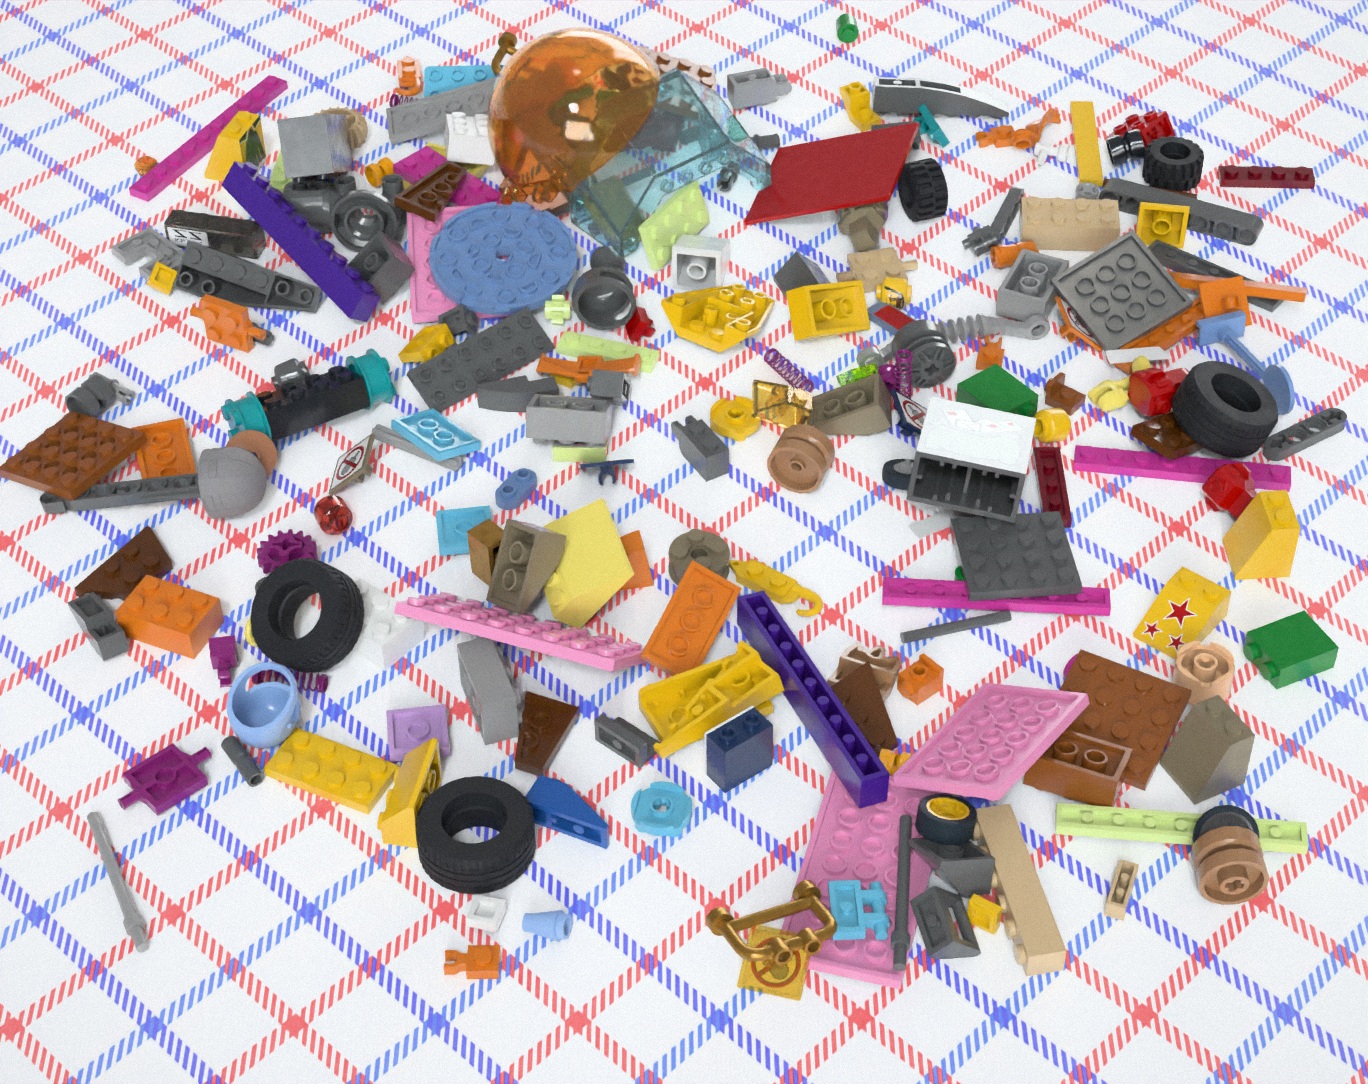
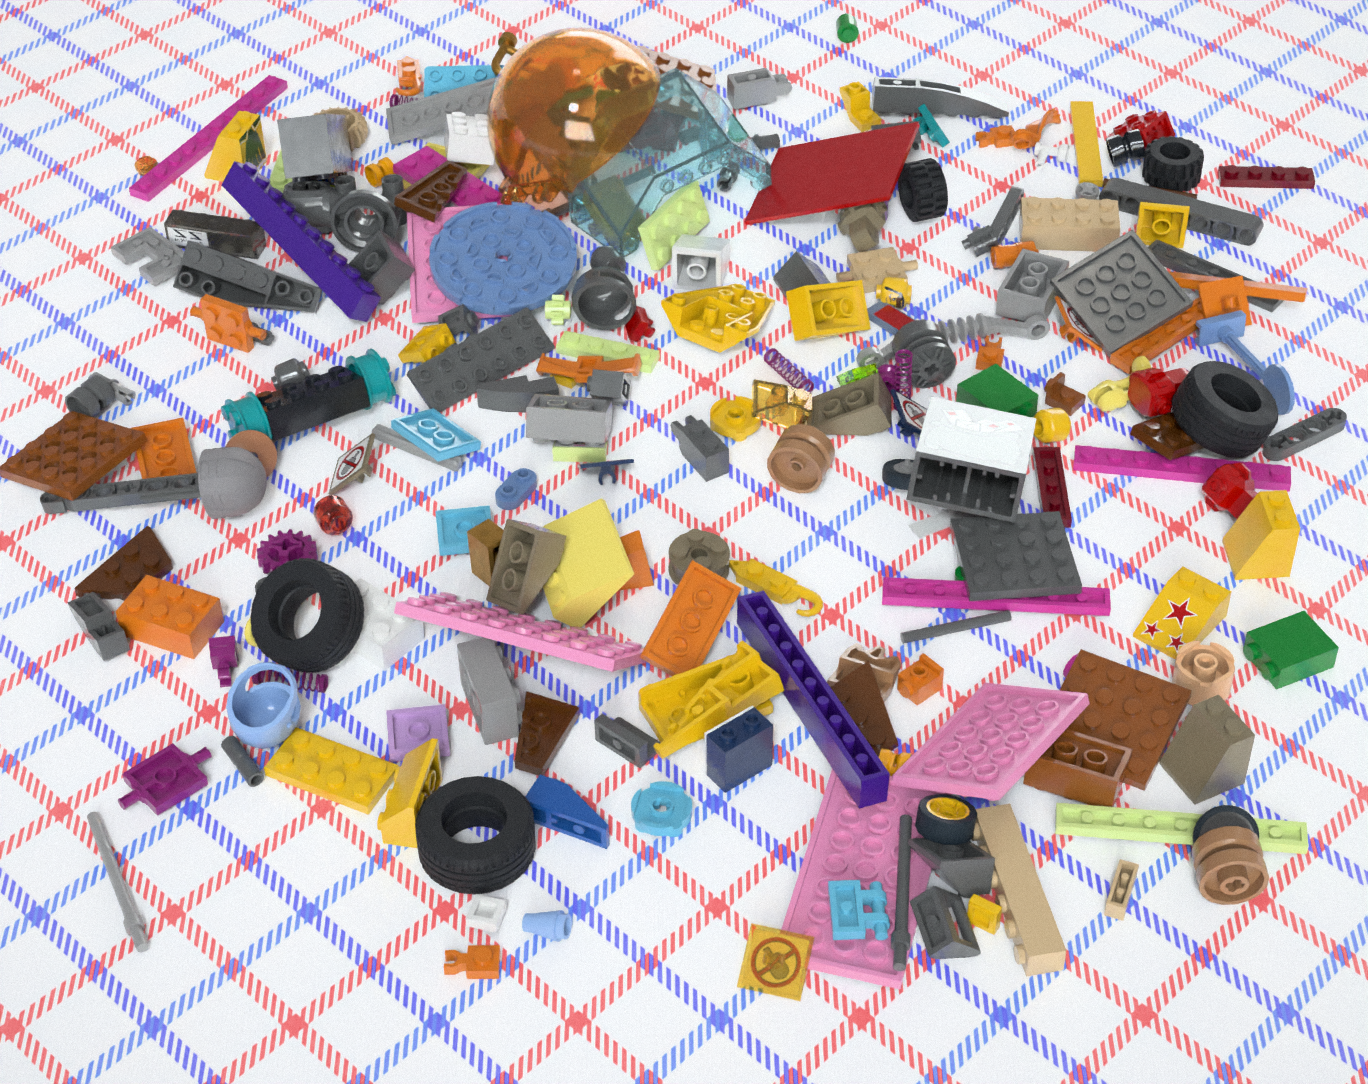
(162, 278): yellow tile -> none
(806, 897): pearl gold bar -> none
(1129, 355): white sticker -> none

